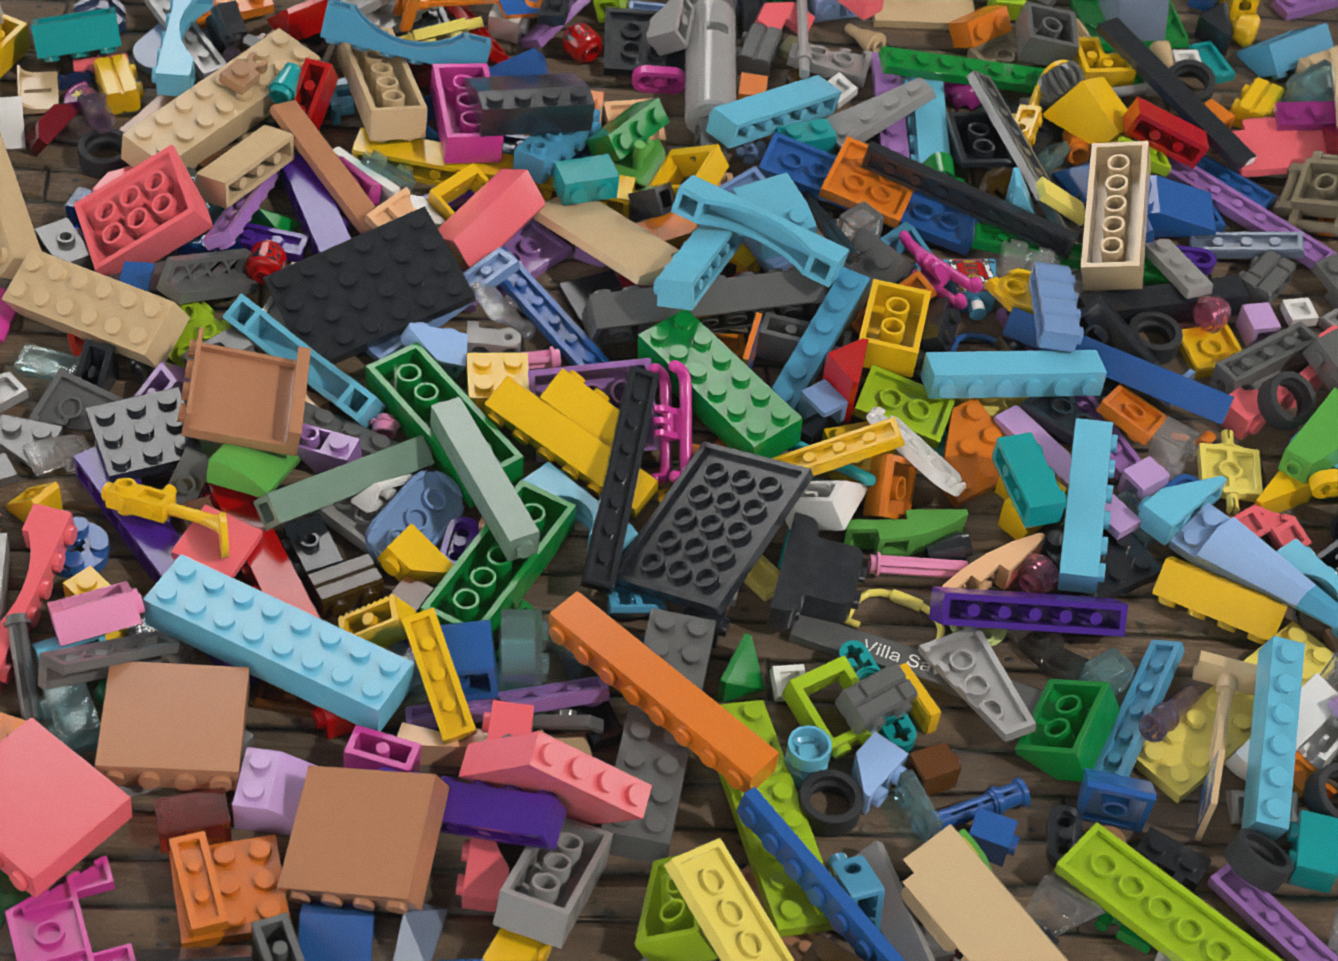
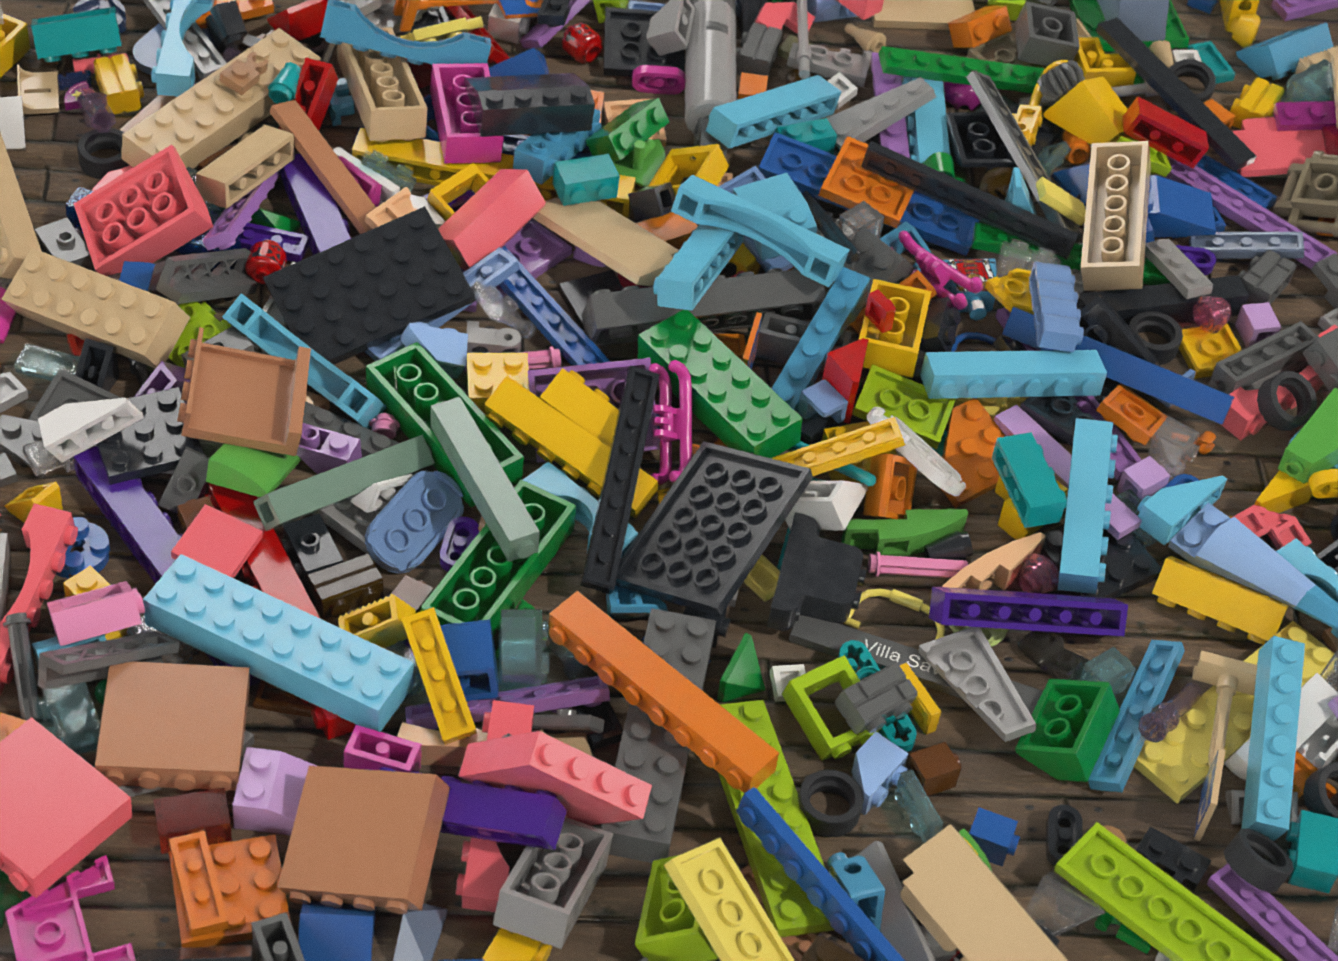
(49, 127): dark red slope -> none
(84, 424): none -> white slope
(159, 505): yellow piece -> none
(416, 557): yellow slope -> none
(751, 152): medium blue plant -> none
(807, 752): medium azure wheel -> none
(880, 311): none -> red plate
(993, 800): blue pin -> none
(1115, 800): blue slope -> none
(1215, 27): black slope -> none
(1235, 463): light yellow plate -> none
(1299, 310): white plate -> none

